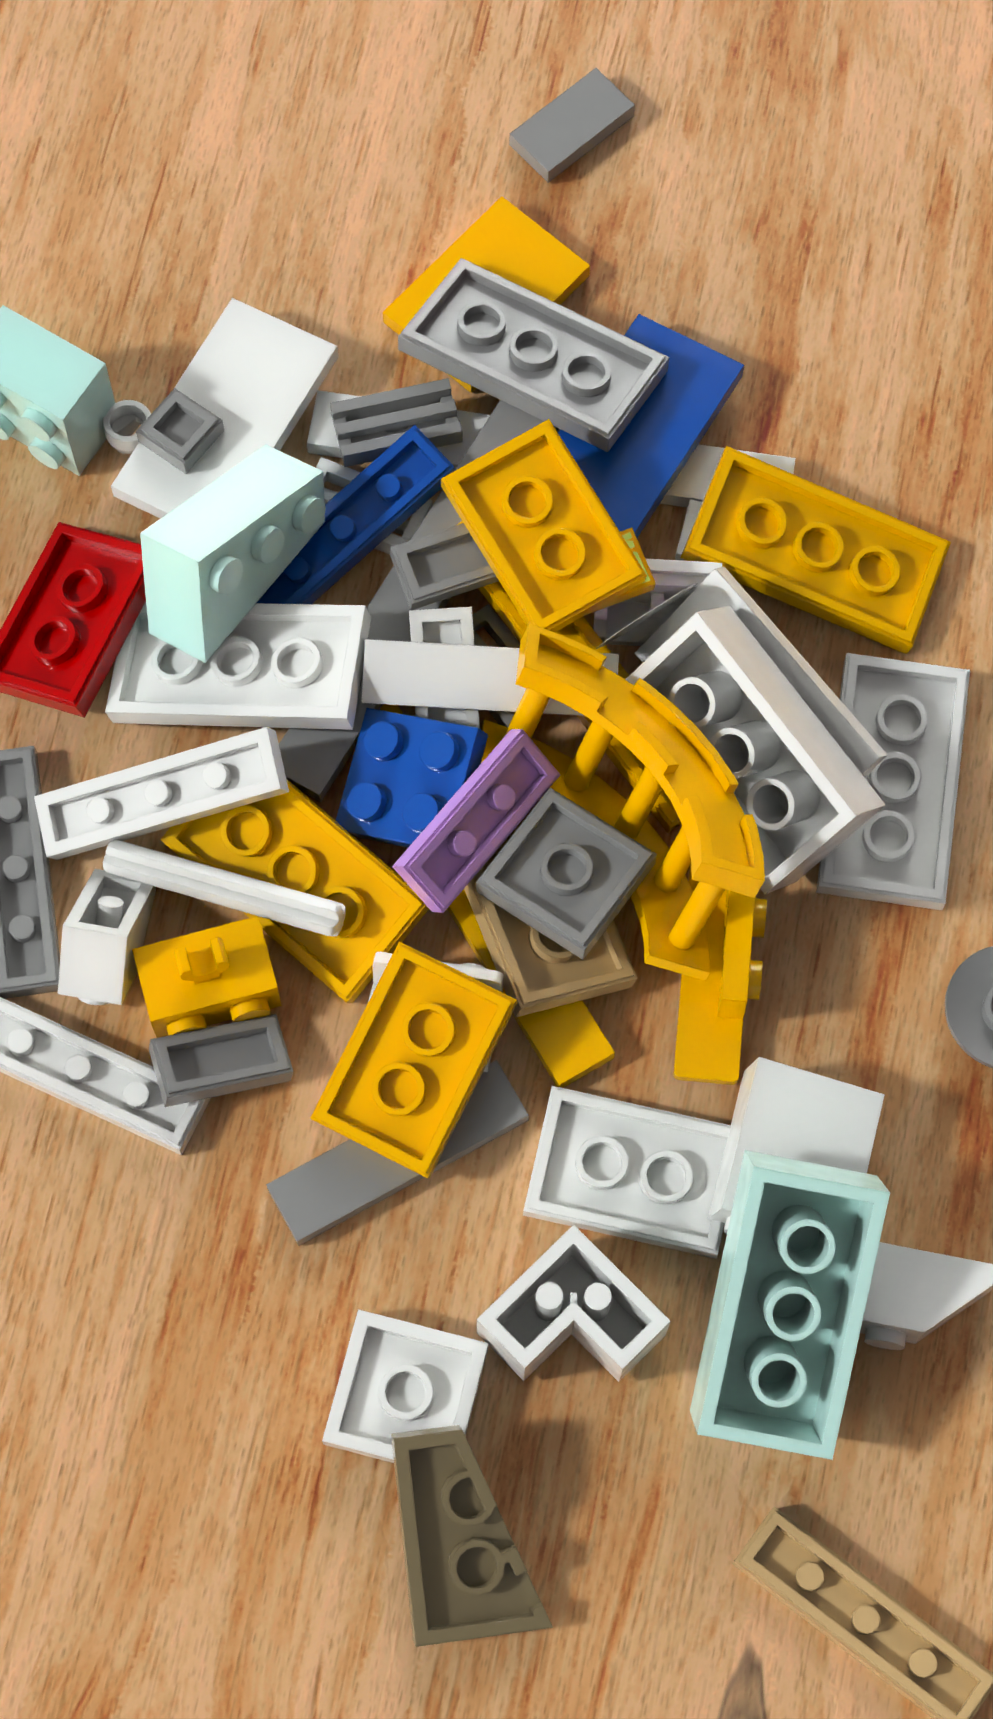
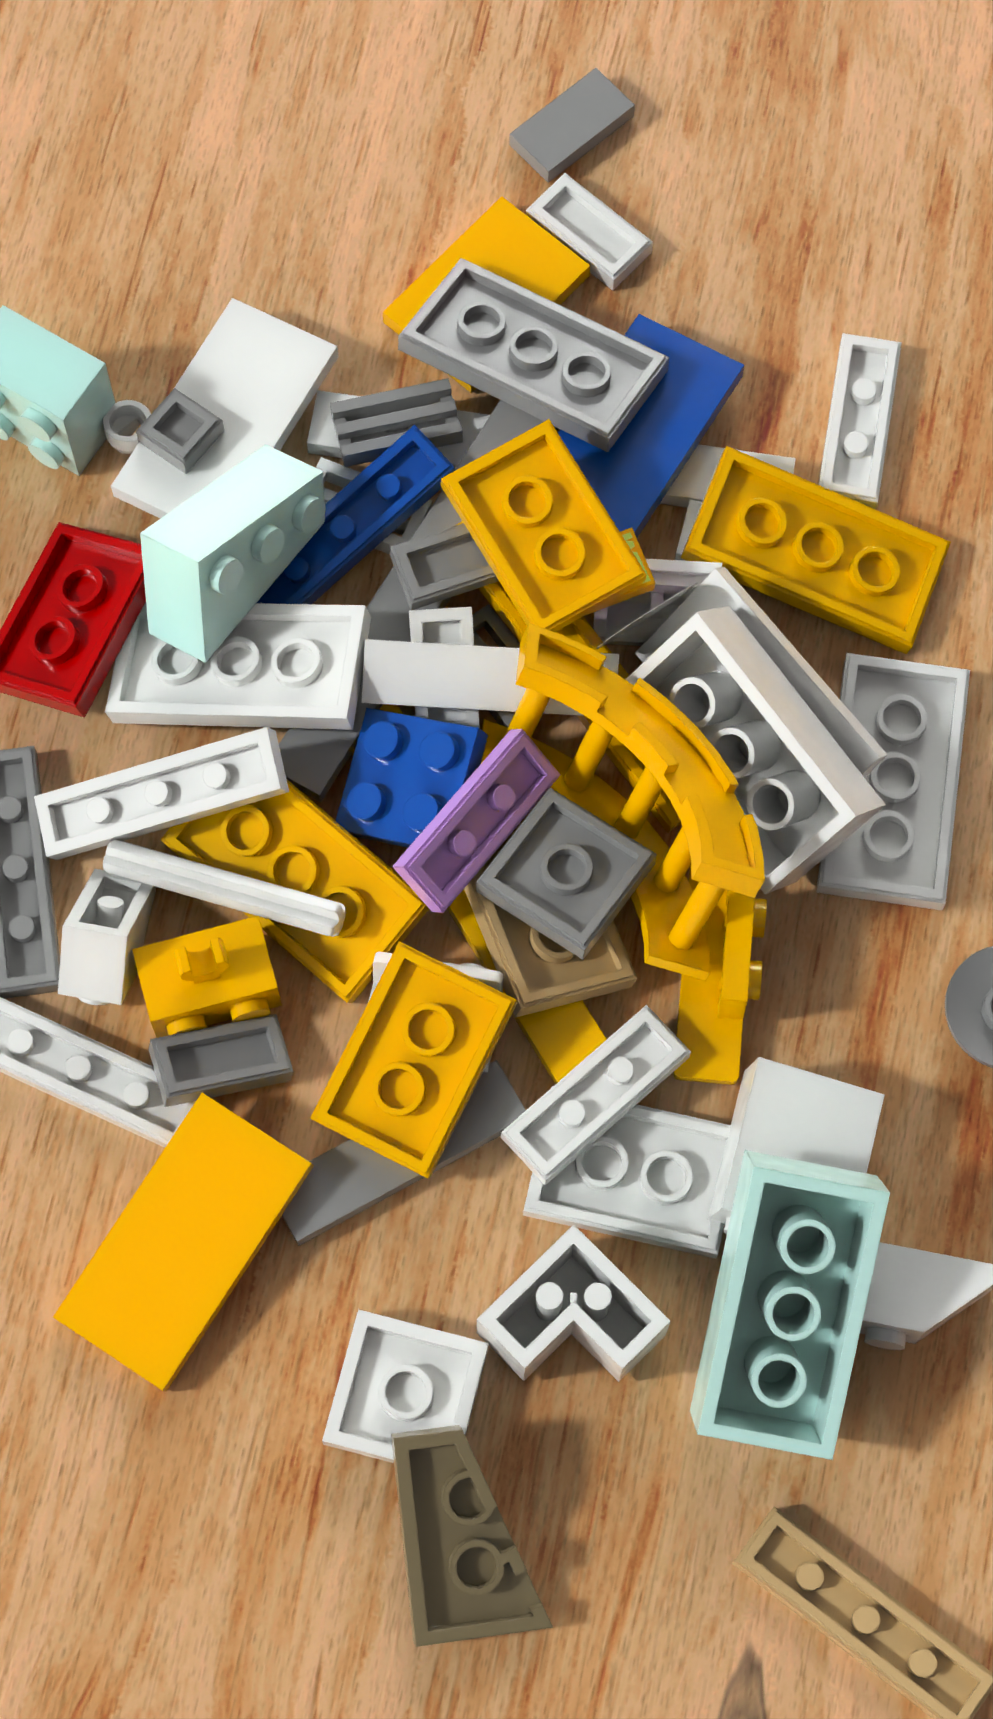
(183, 1242): none -> yellow tile
(591, 230): none -> white tile
(595, 1094): none -> white tile
(860, 417): none -> white tile

